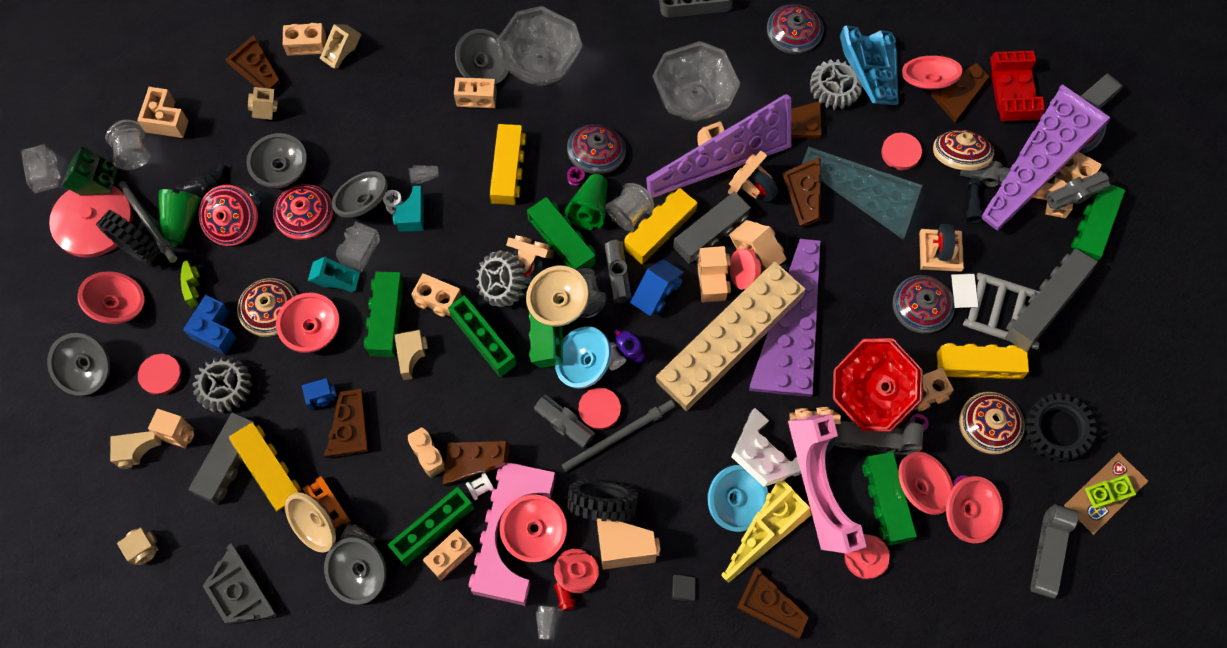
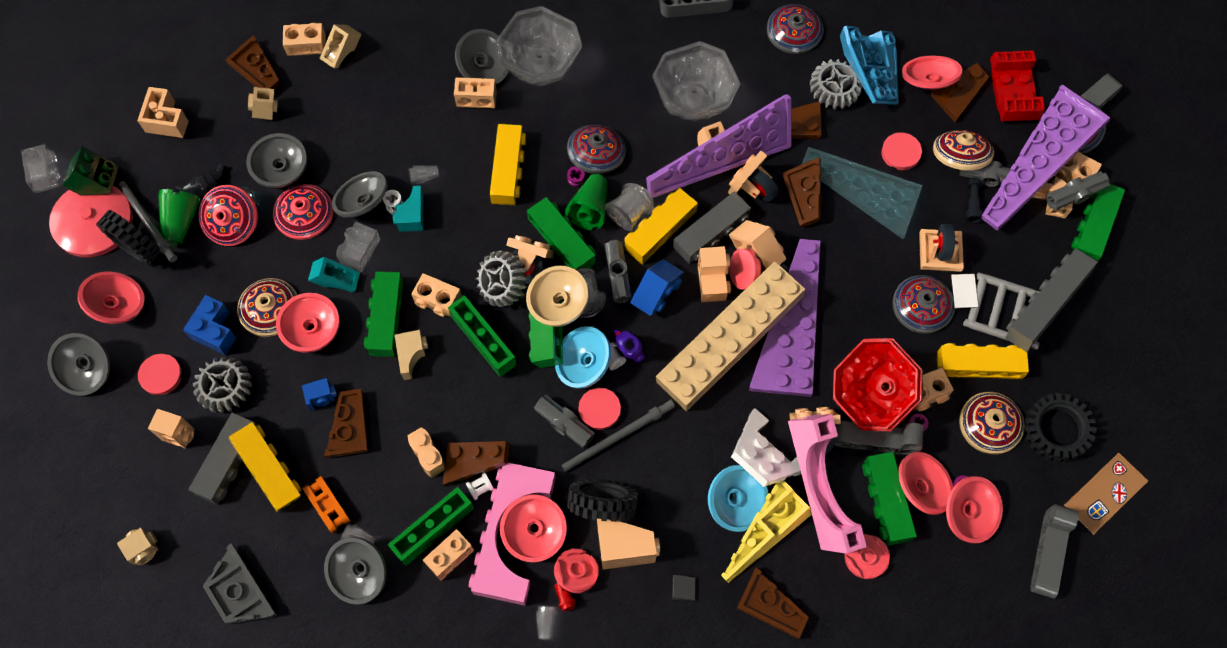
(127, 144): clear hat -> none
(129, 448): tan arch -> none
(188, 283): lime slope -> none
(310, 521): tan dish -> none
(1110, 491): lime slope -> none

